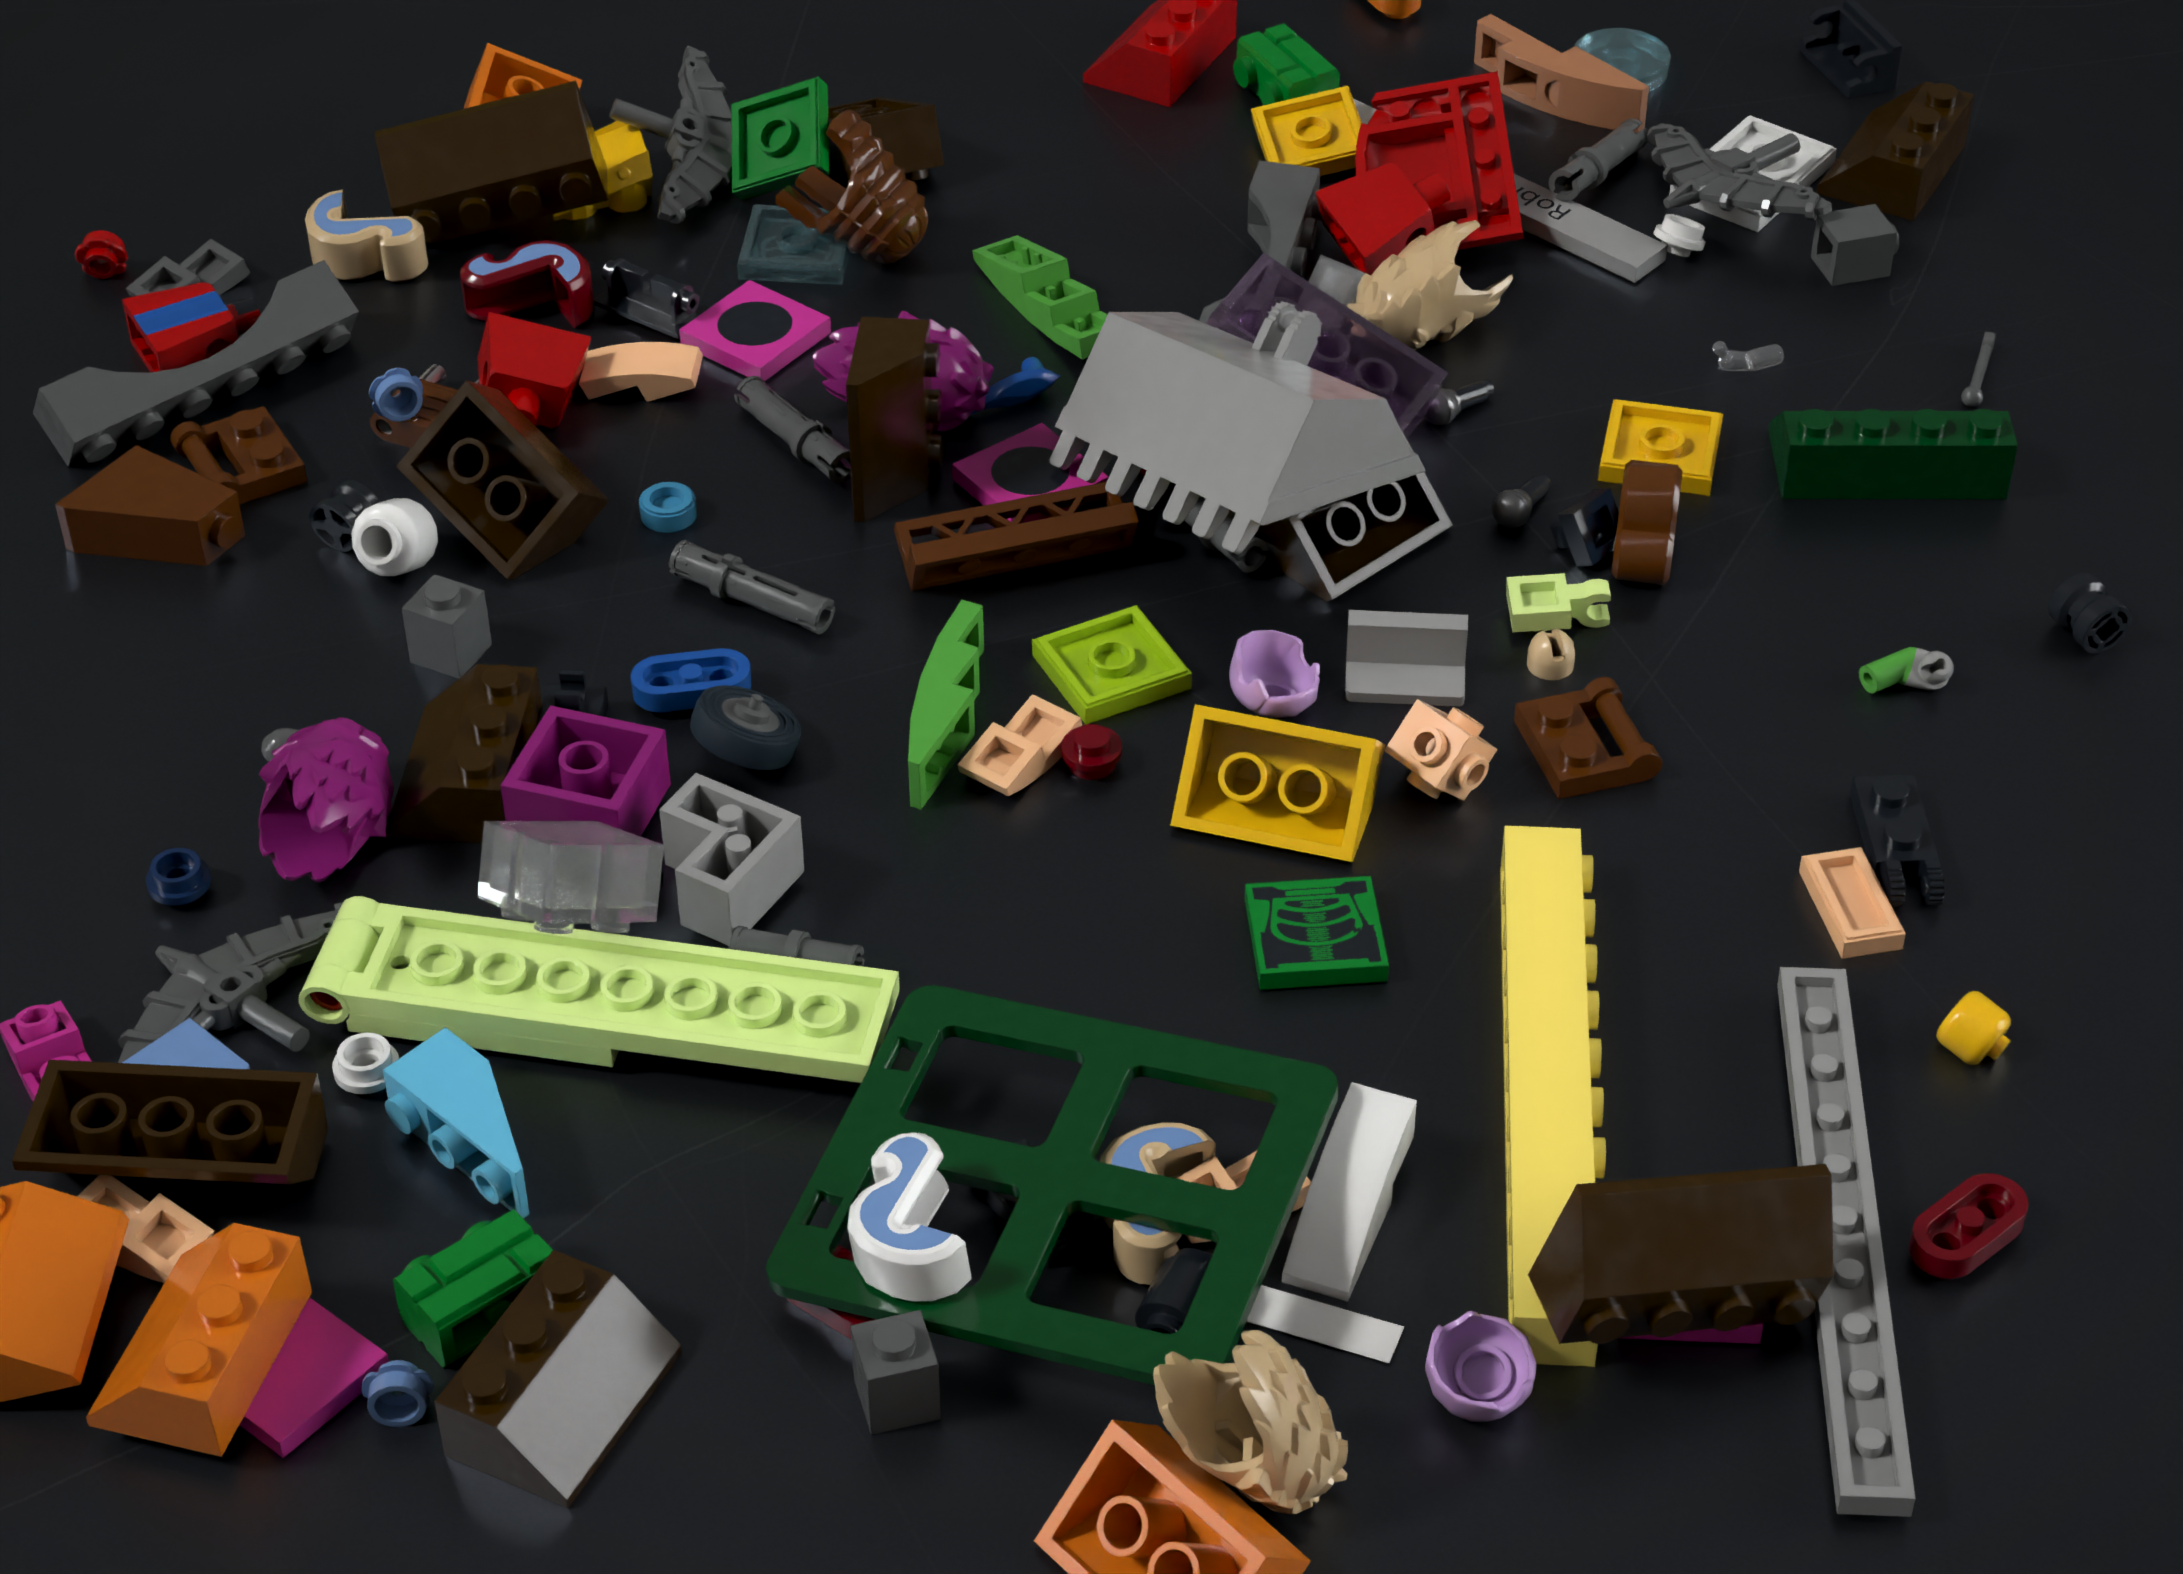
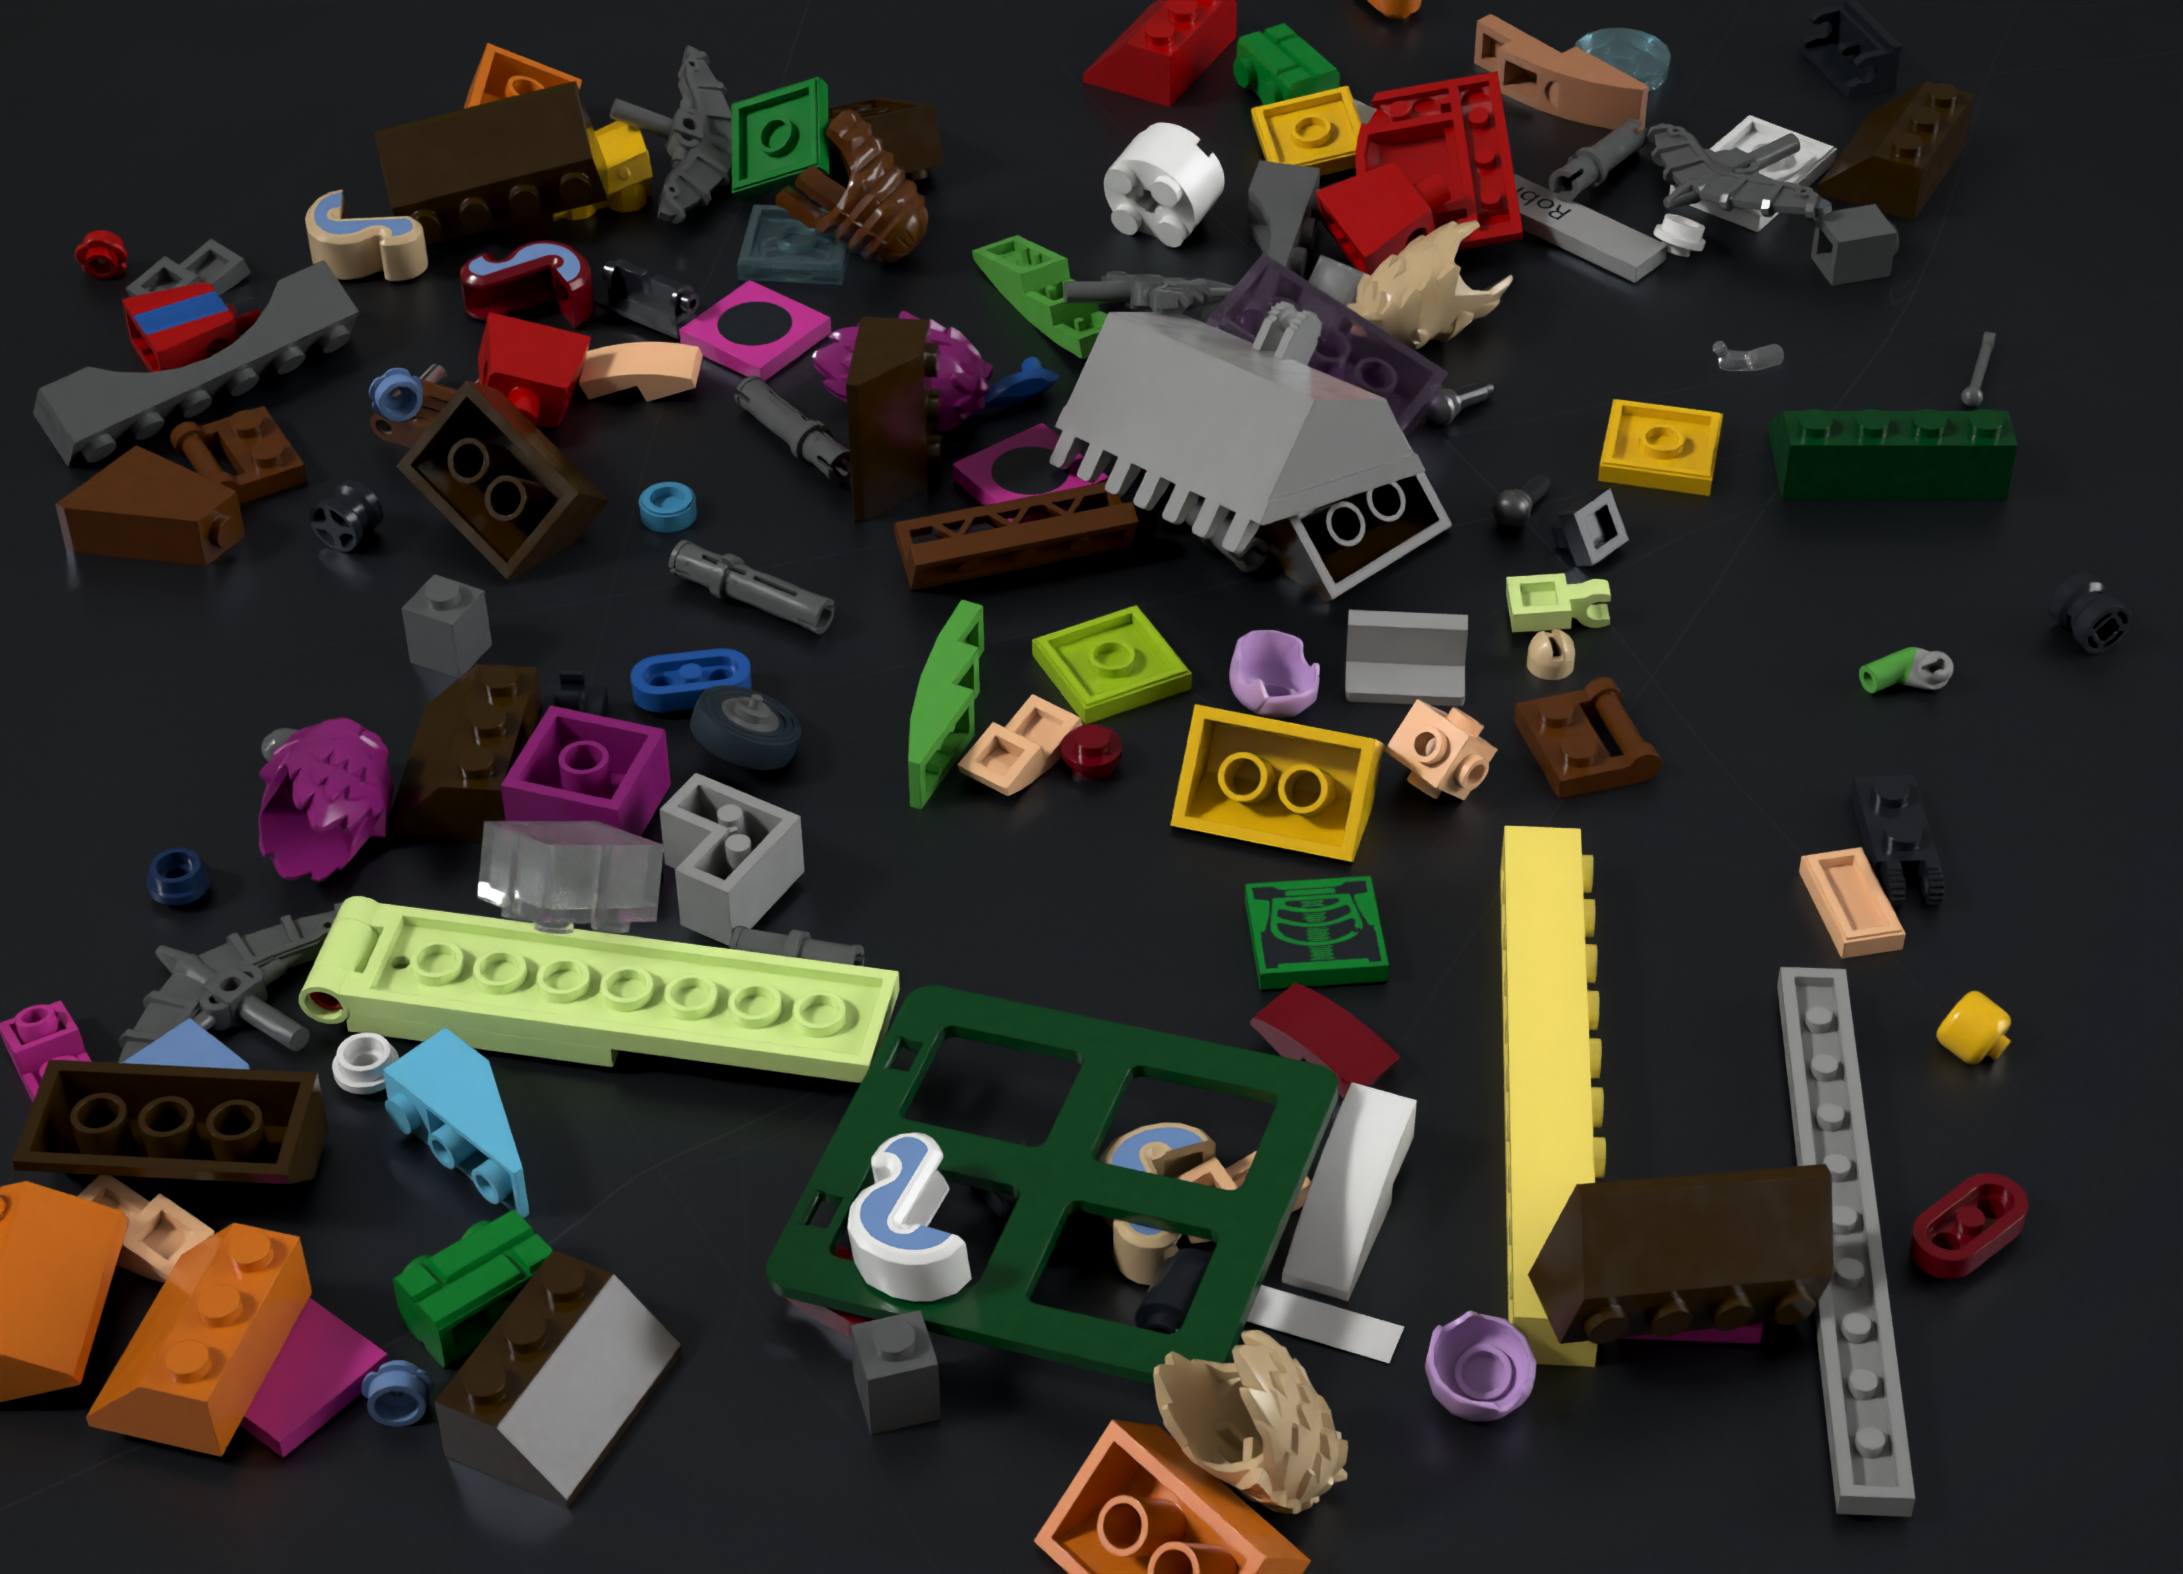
(394, 537): white head -> none
(1147, 292): none -> dark grey bar
(1163, 184): none -> white brick
(1318, 1031): none -> dark red slope
(1647, 522): reddish brown animal -> none

